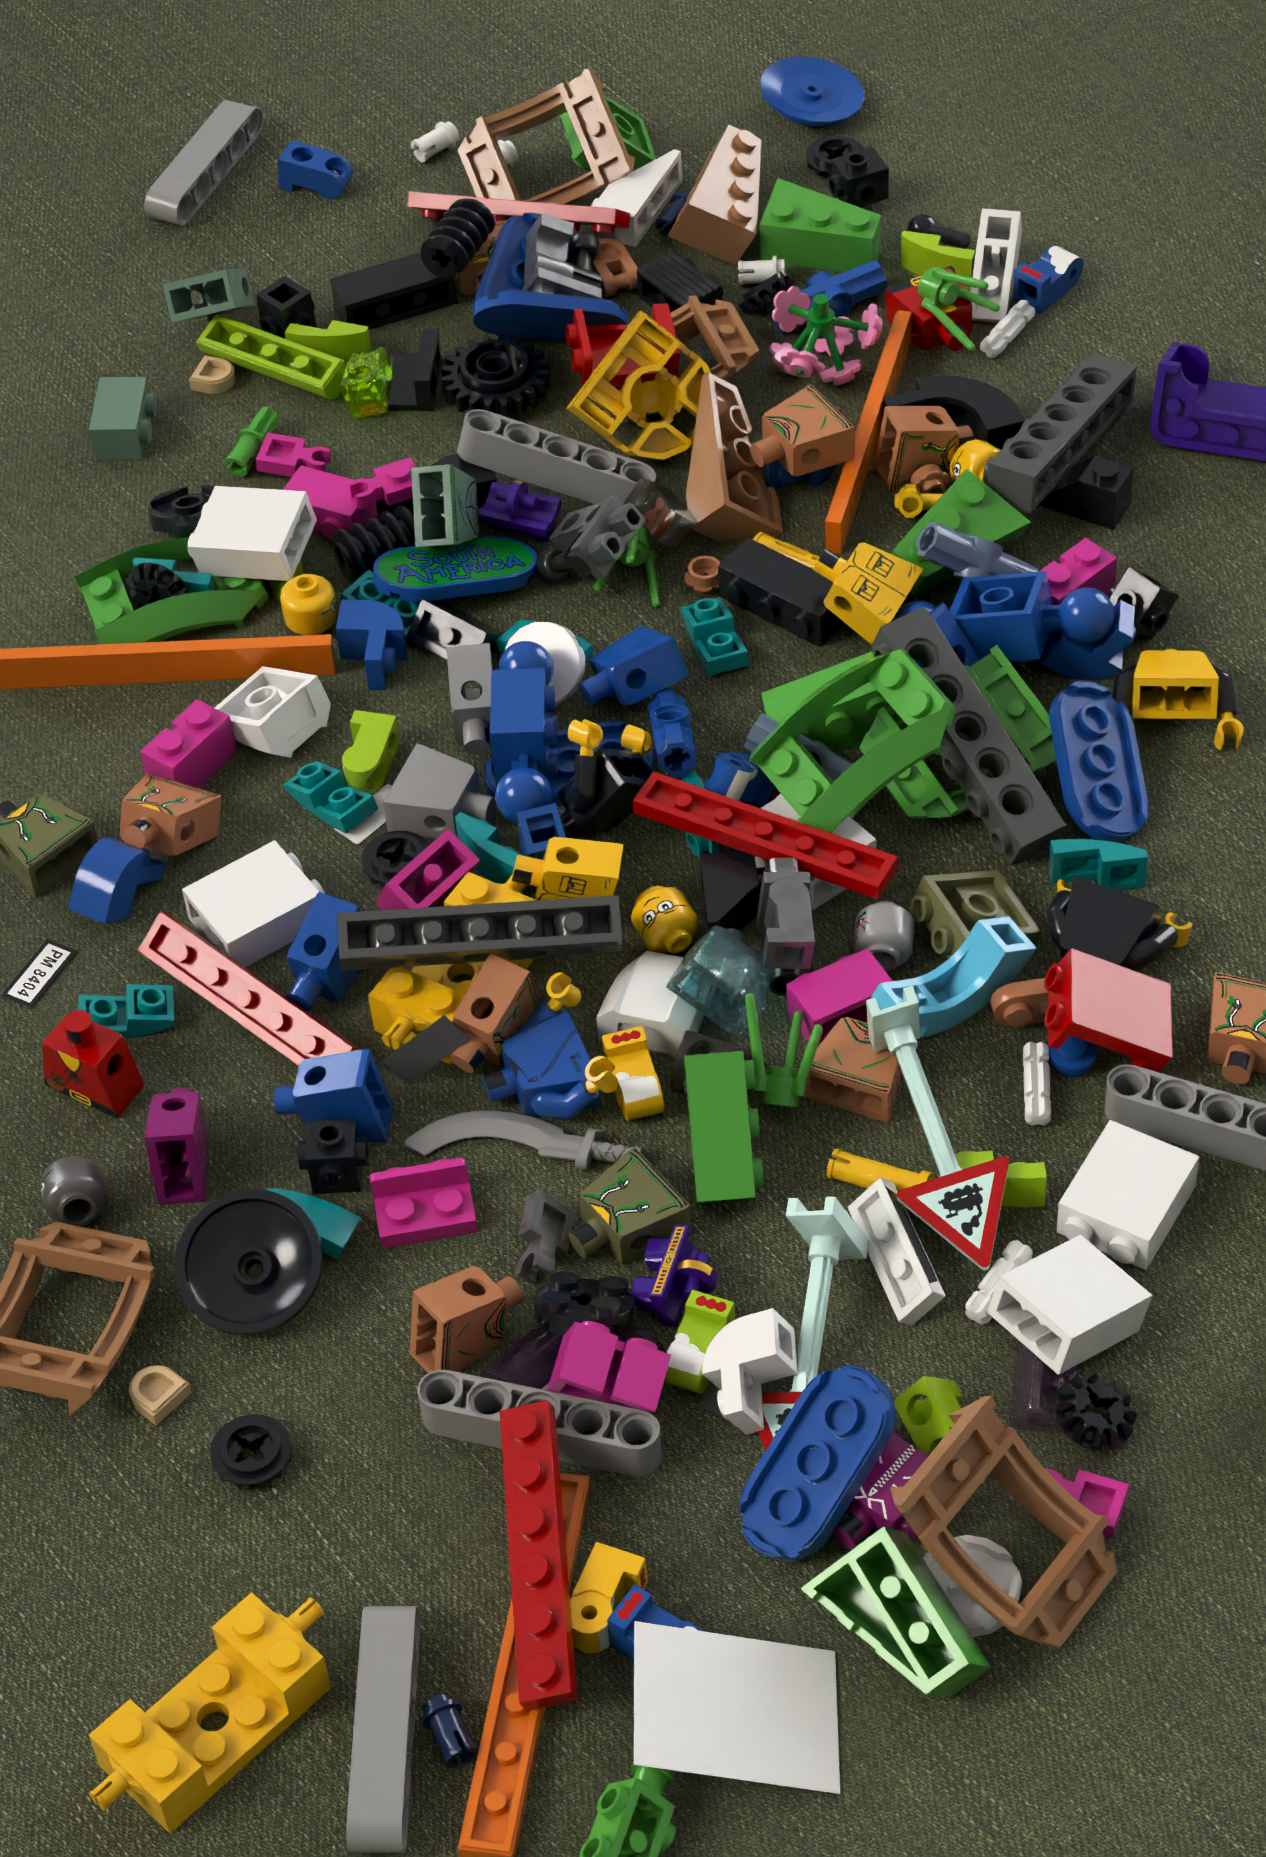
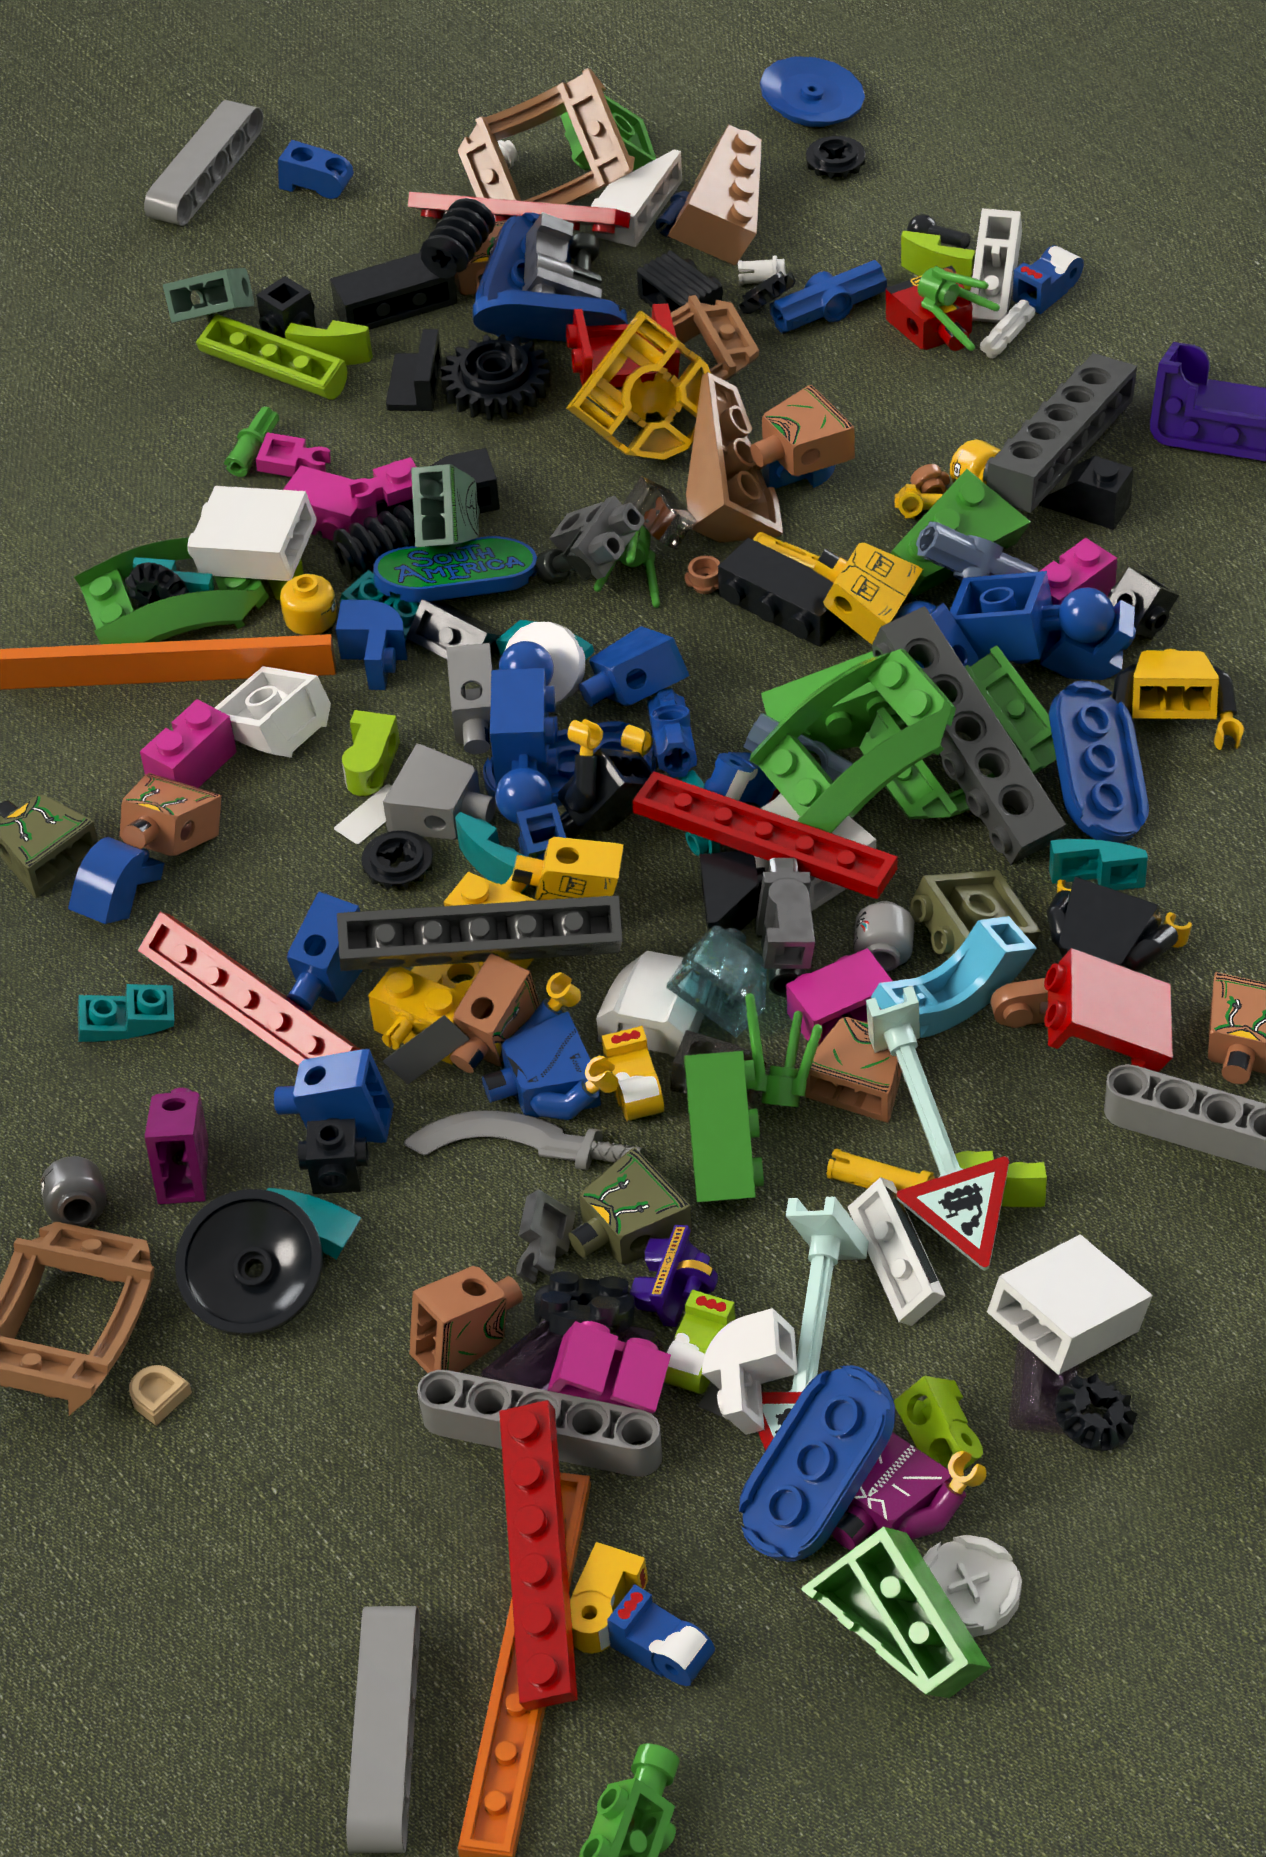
(39, 973): sticker -> none
(90, 1064): red torso -> none
(122, 418): sand green piece -> none
(178, 510): black plate -> none
(213, 376): tan tile -> none
(251, 1433): black gear -> none
(252, 903): white brick -> none
(257, 1677): yellow brick -> none
(328, 796): teal slope -> none
(366, 382): clear neon green leg -> none
(423, 1202): dark pink bracket -> none
(429, 875): dark pink brick -> none
(442, 137): white pin -> none
(444, 1719): dark blue pin -> none
(520, 510): dark purple hips -> none
(548, 458): light grey beam -> none
(612, 259): nougat plate -> none
(664, 918): yellow head -> none
(714, 636): teal slope -> none
(735, 1708): white sticker -> none
(817, 230): bright green wedge -> none
(823, 333): bright pink plant -> none
(859, 178): black brick -> none
(867, 433): orange tile -> none
(913, 439): nougat torso -> none
(950, 1476): medium nougat wedge -> none
(968, 402): black arch -> none
(1014, 1256): white axle -> none
(1036, 1083): white axle -> none
(1073, 1057): blue plate -> none
(1097, 1494): dark pink plate -> none
(1128, 1194): white brick -> none

